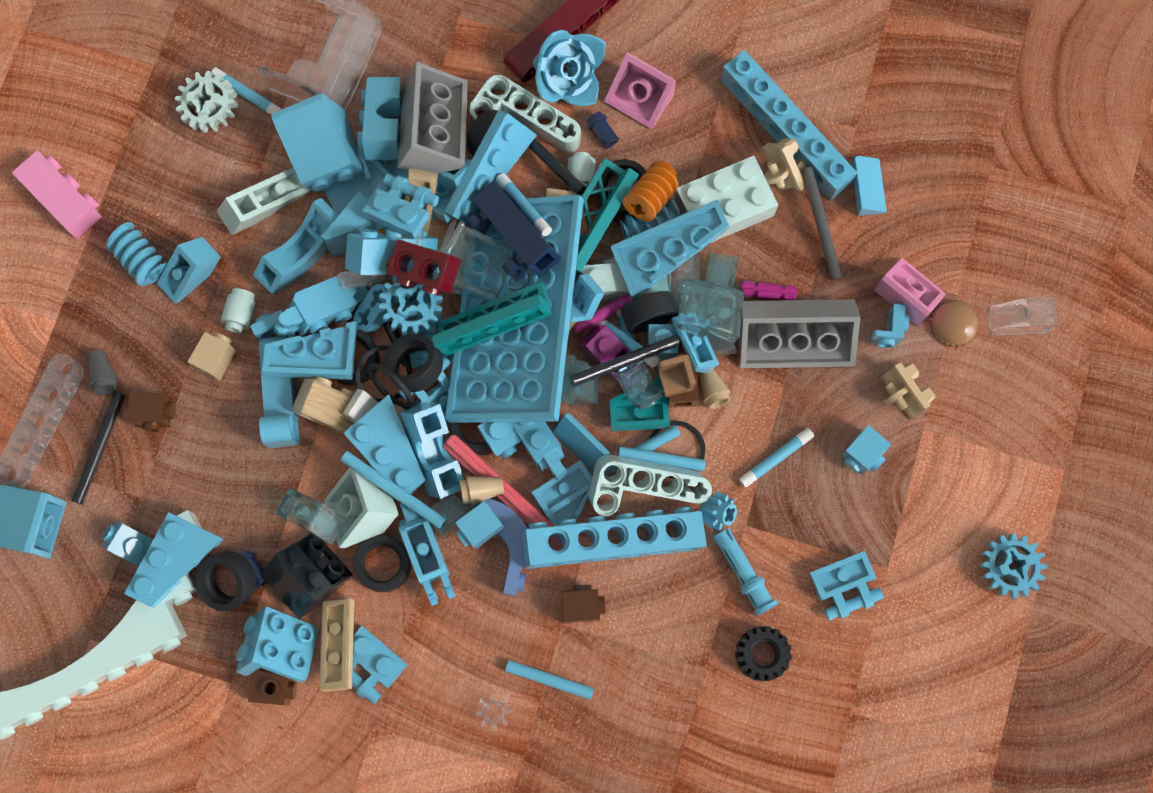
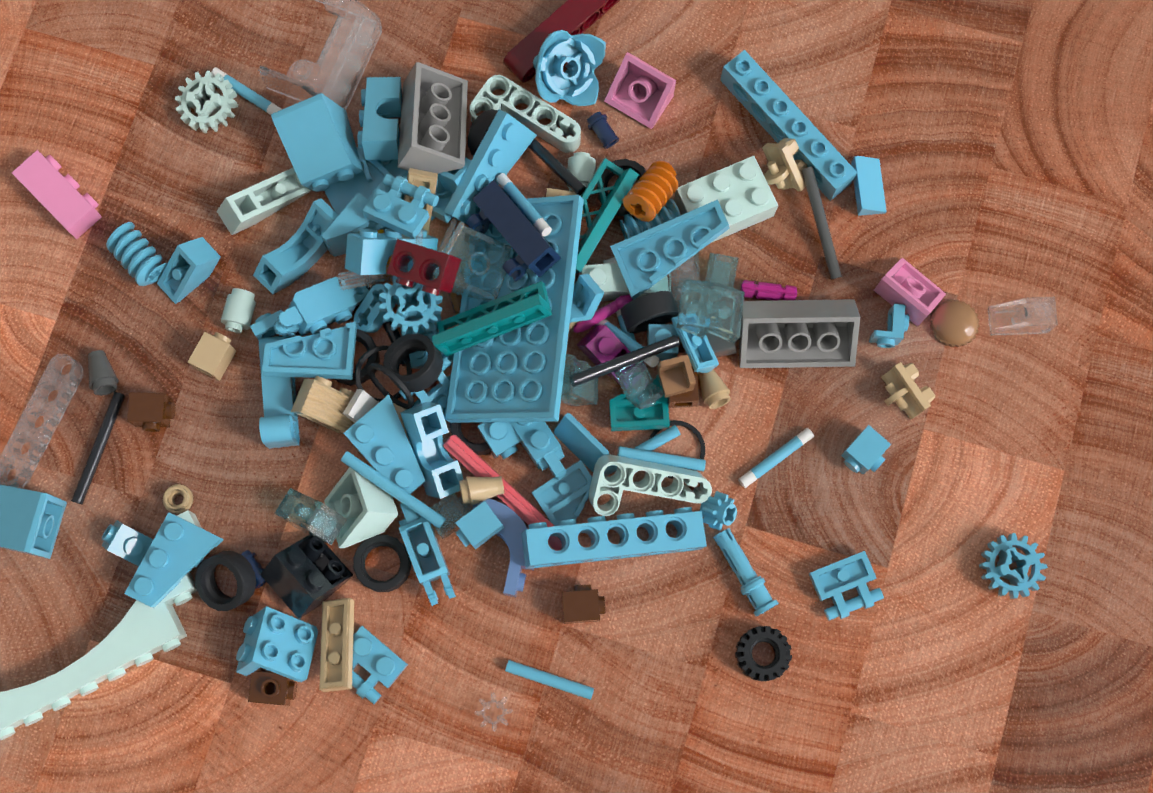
(171, 493): none -> tan plate

